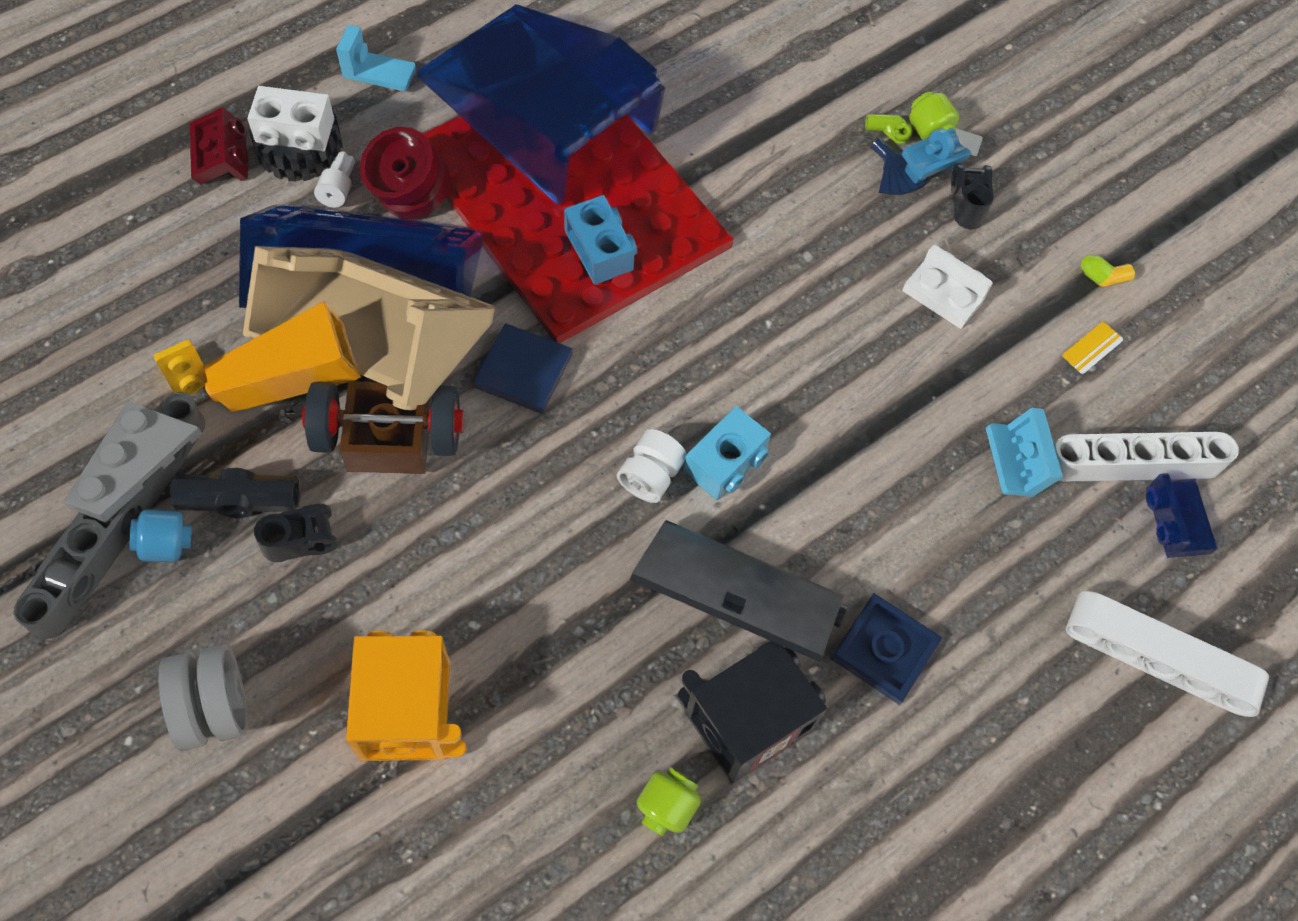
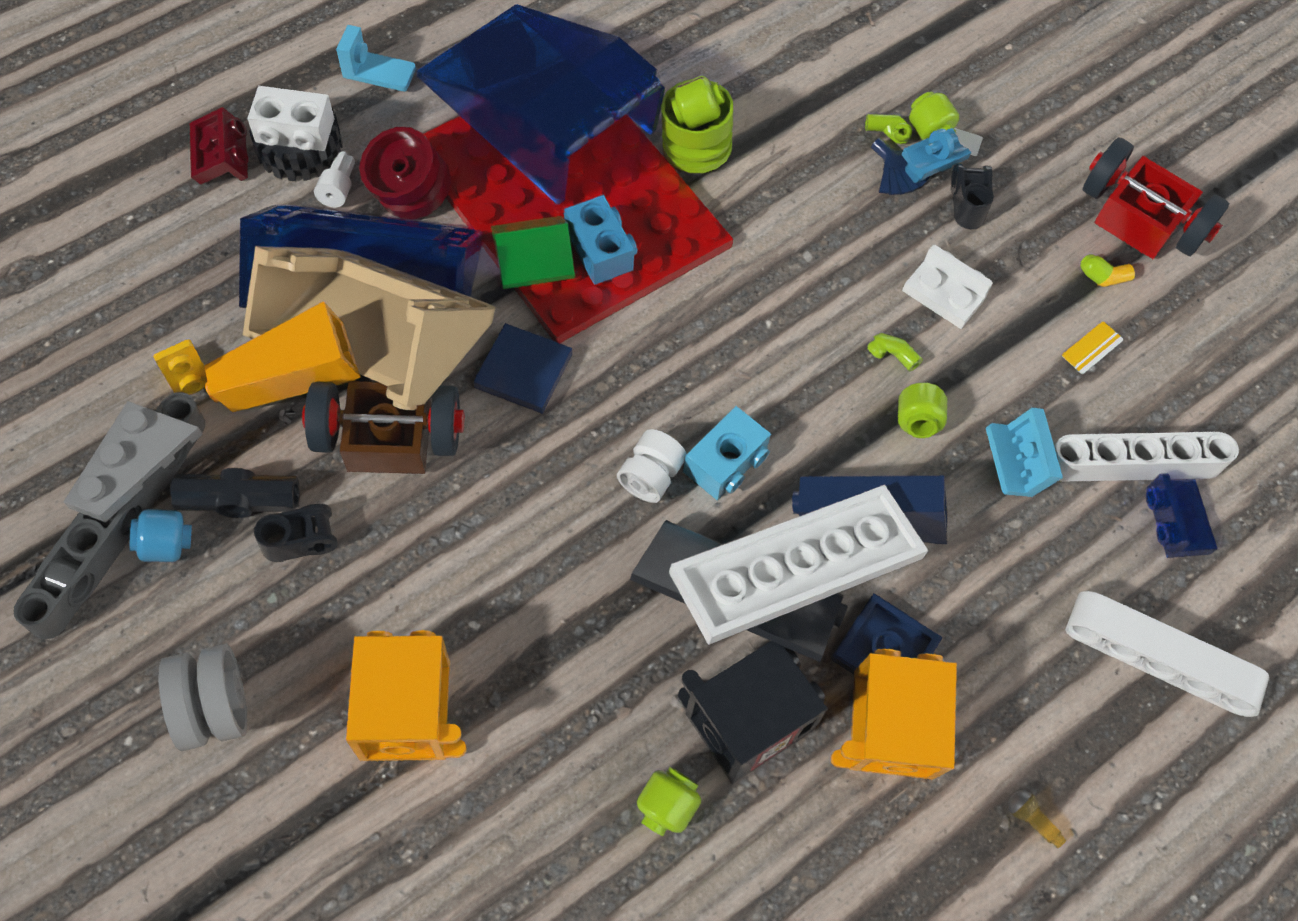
(533, 252): none -> green slope
(697, 102): none -> lime head
(700, 147): none -> lime wheel
(796, 563): none -> white plate
(898, 347): none -> lime arm
(902, 716): none -> light orange container
(919, 497): none -> dark blue slope
(922, 410): none -> lime head
(1025, 807): none -> clear yellow piece
(1150, 203): none -> red brick

